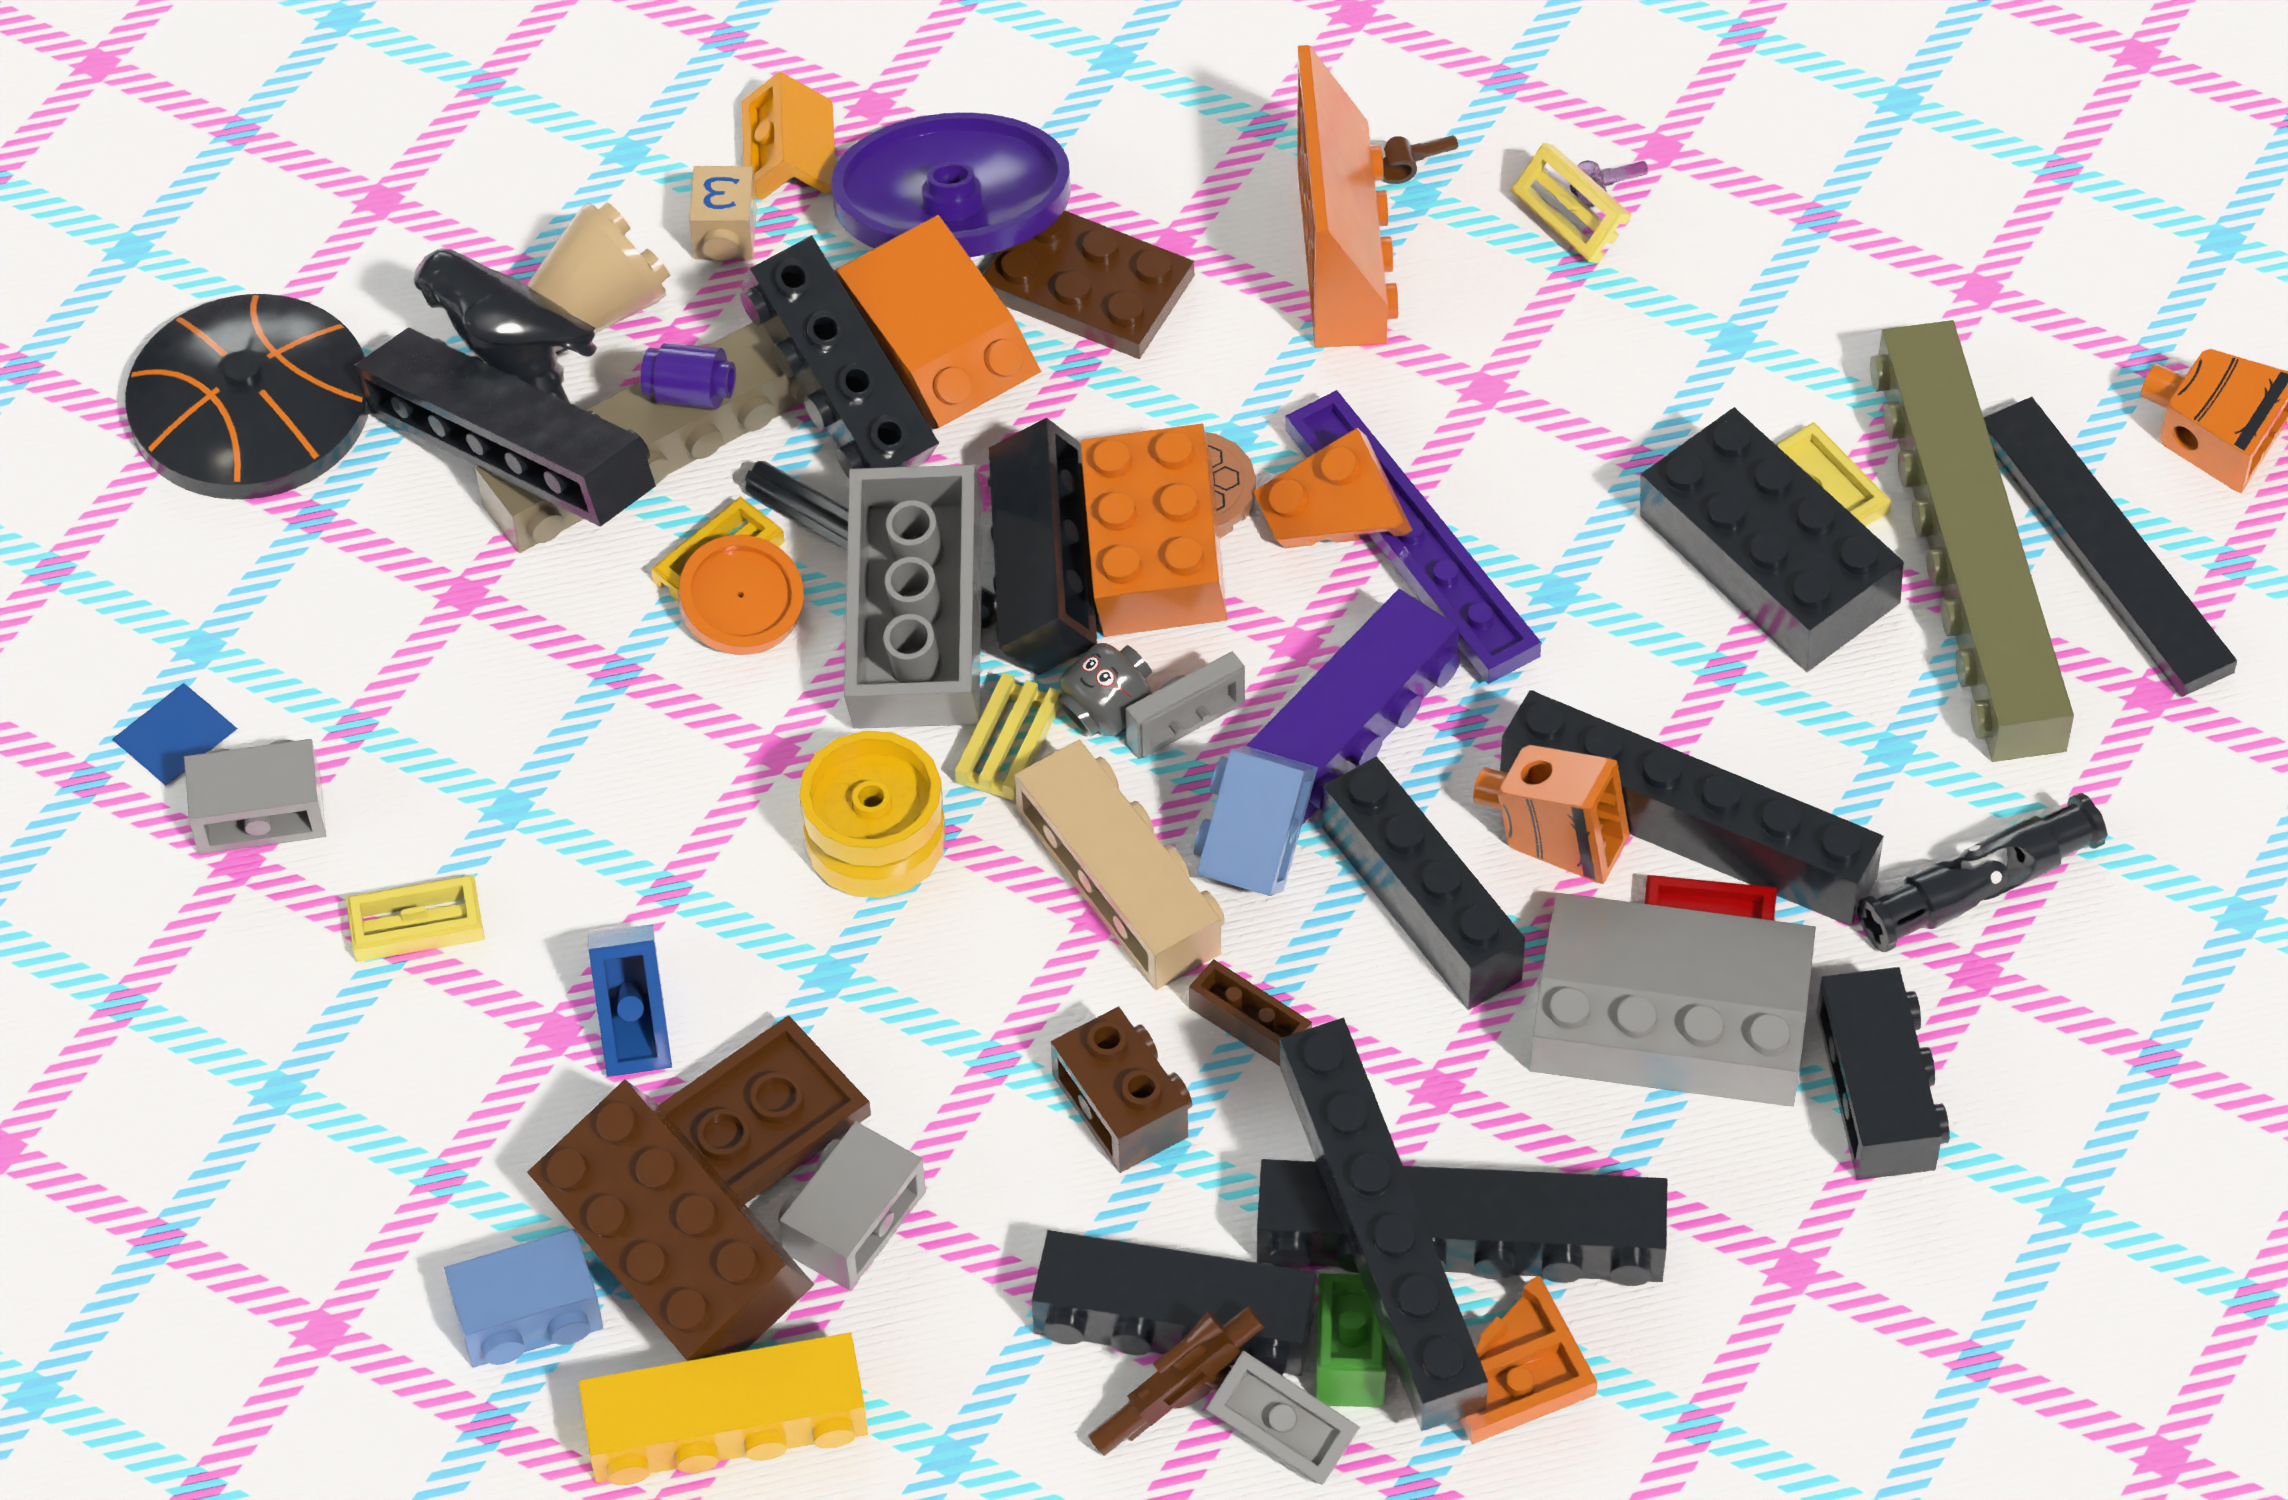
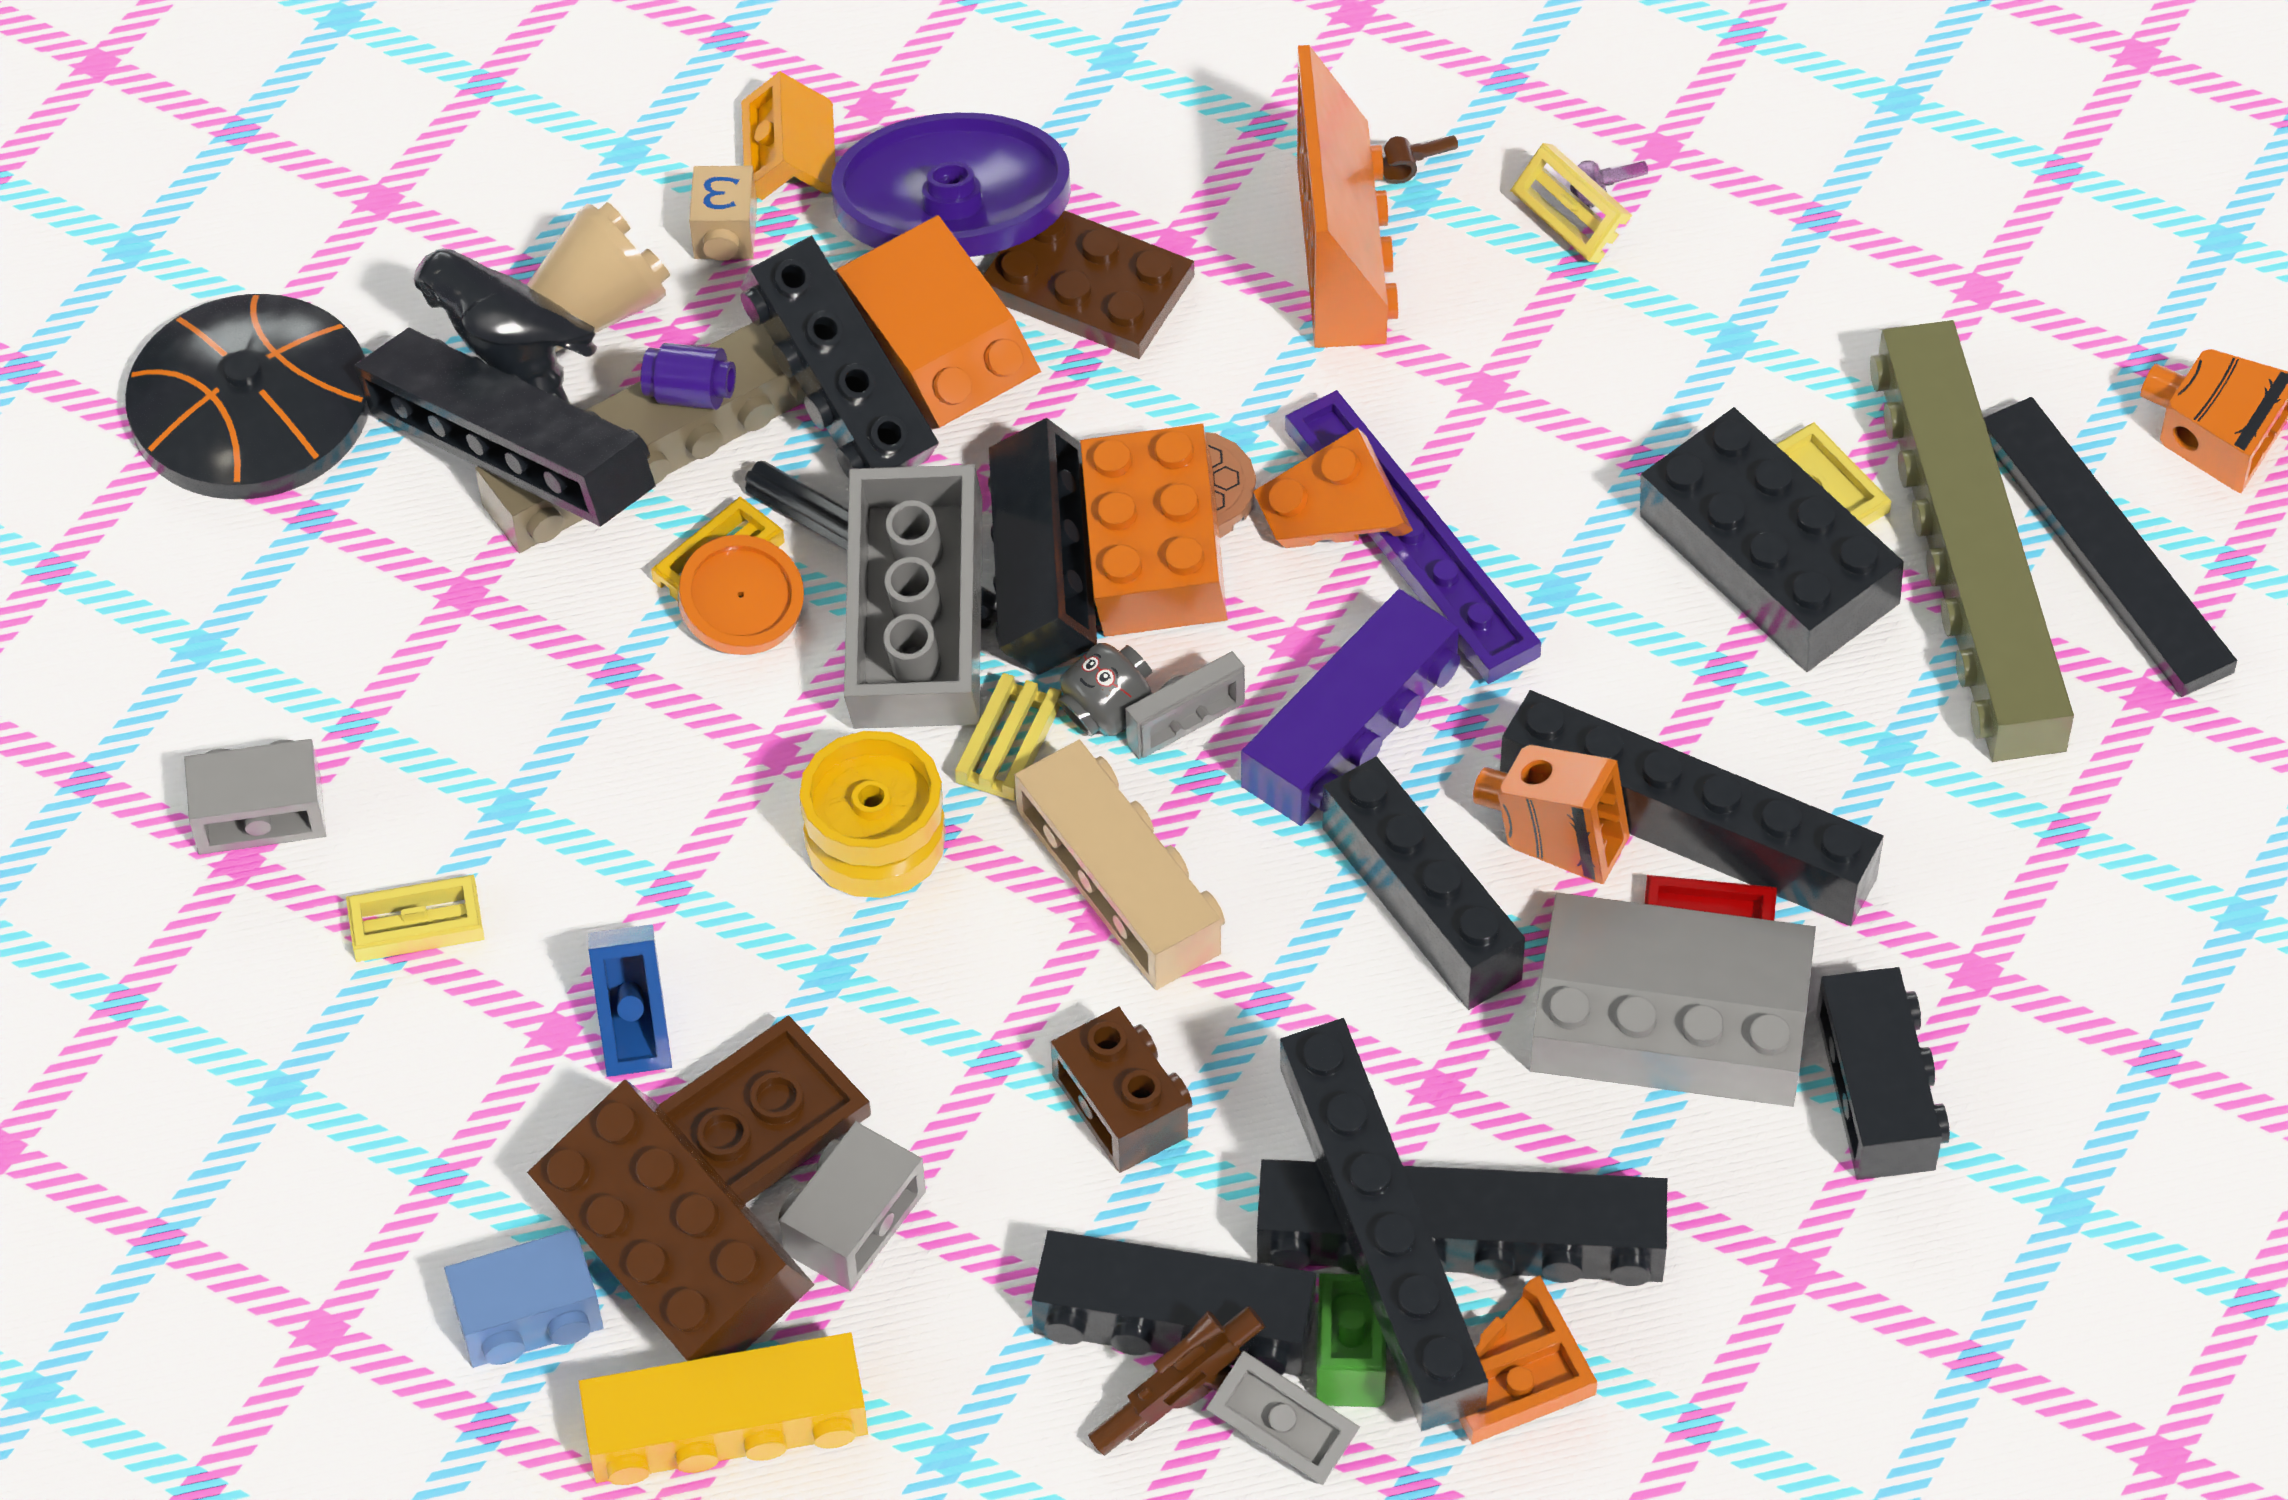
(173, 729): blue sticker -> none
(1244, 1010): reddish brown piece -> none
(1254, 819): medium blue brick -> none
(1958, 885): black piece -> none

